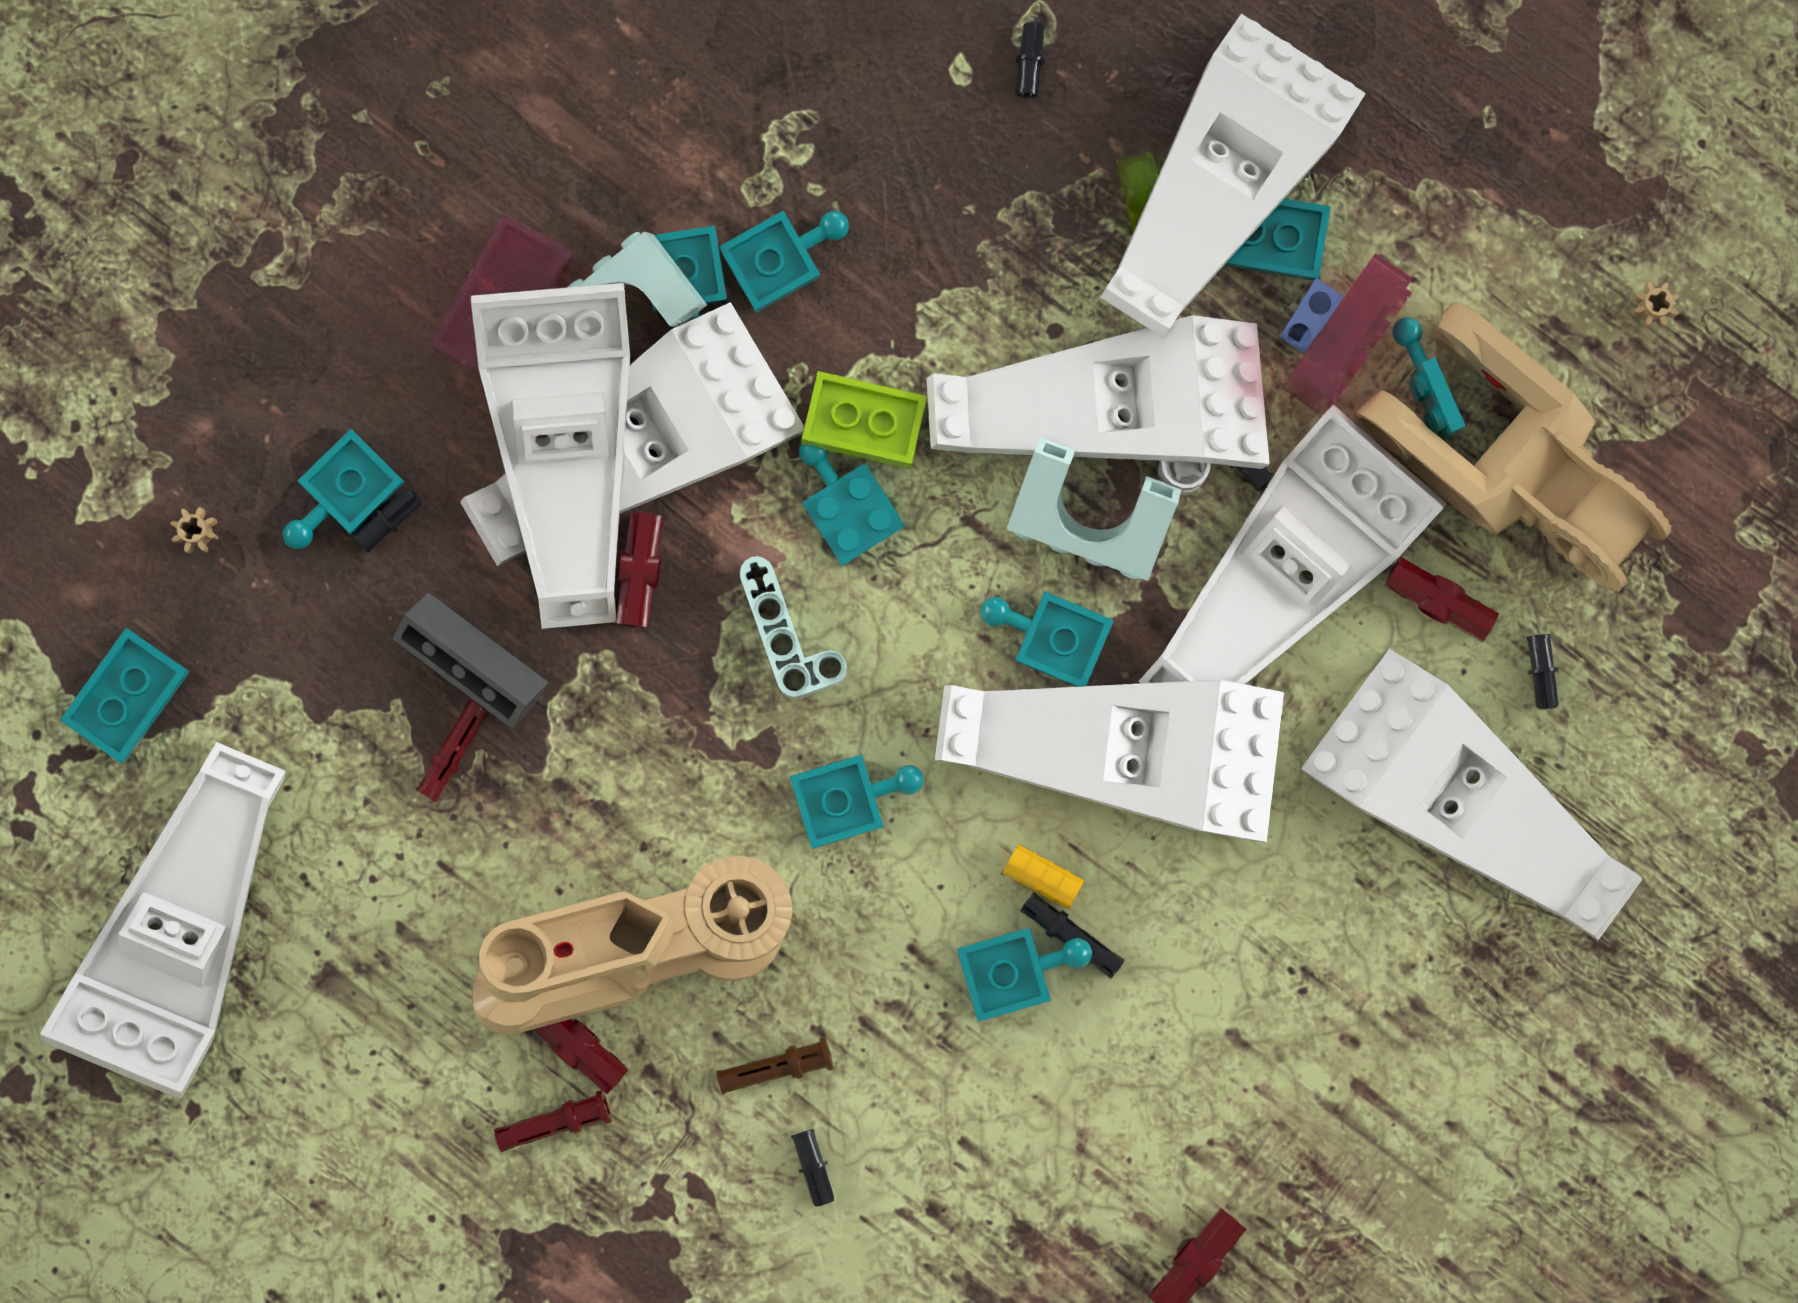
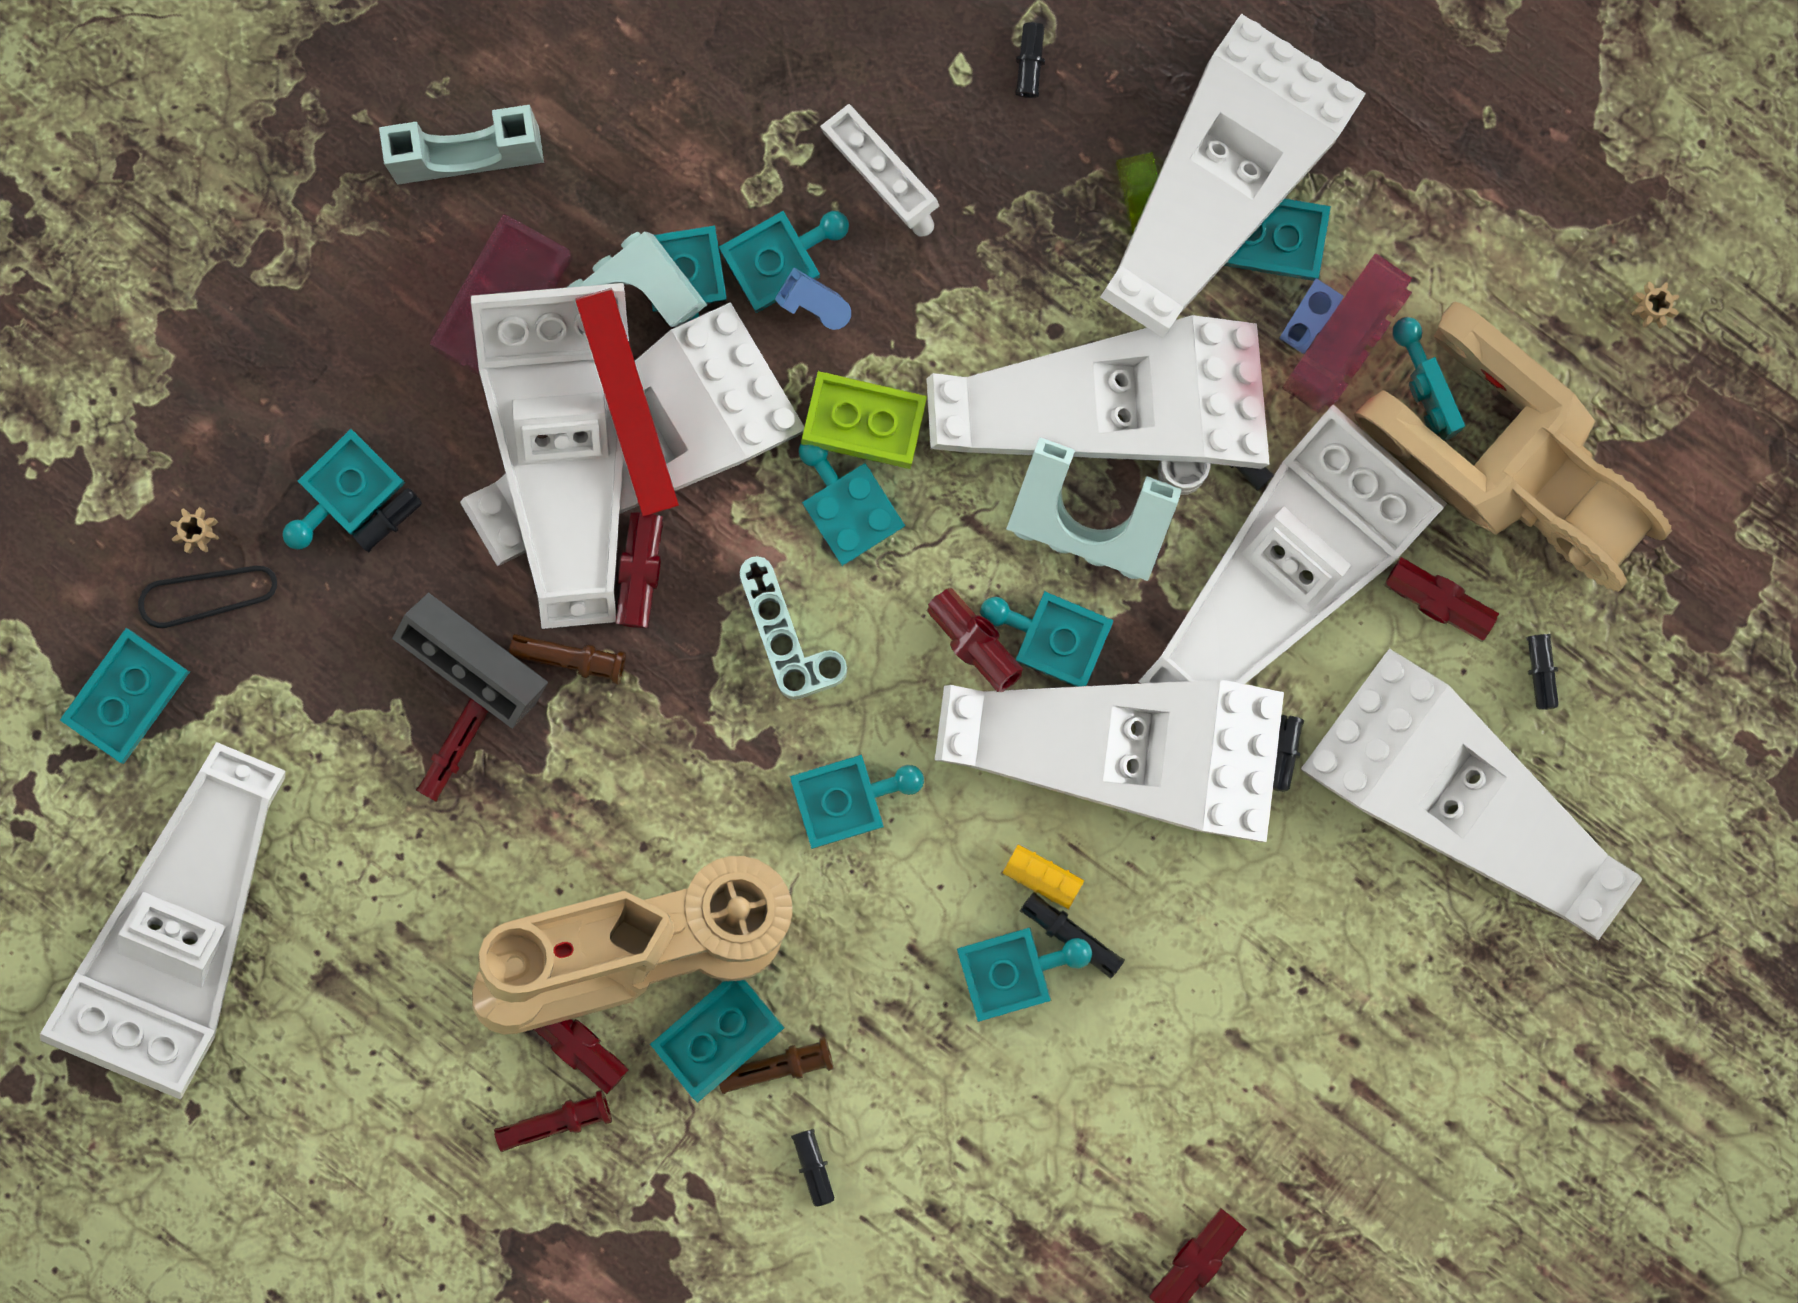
(211, 612): none -> black piece
(421, 156): none -> light aqua arch
(584, 660): none -> reddish brown pin
(627, 401): none -> red tile
(716, 1037): none -> teal plate
(816, 298): none -> medium blue leg
(882, 169): none -> white piece
(975, 640): none -> dark red piece
(1287, 751): none -> black axle

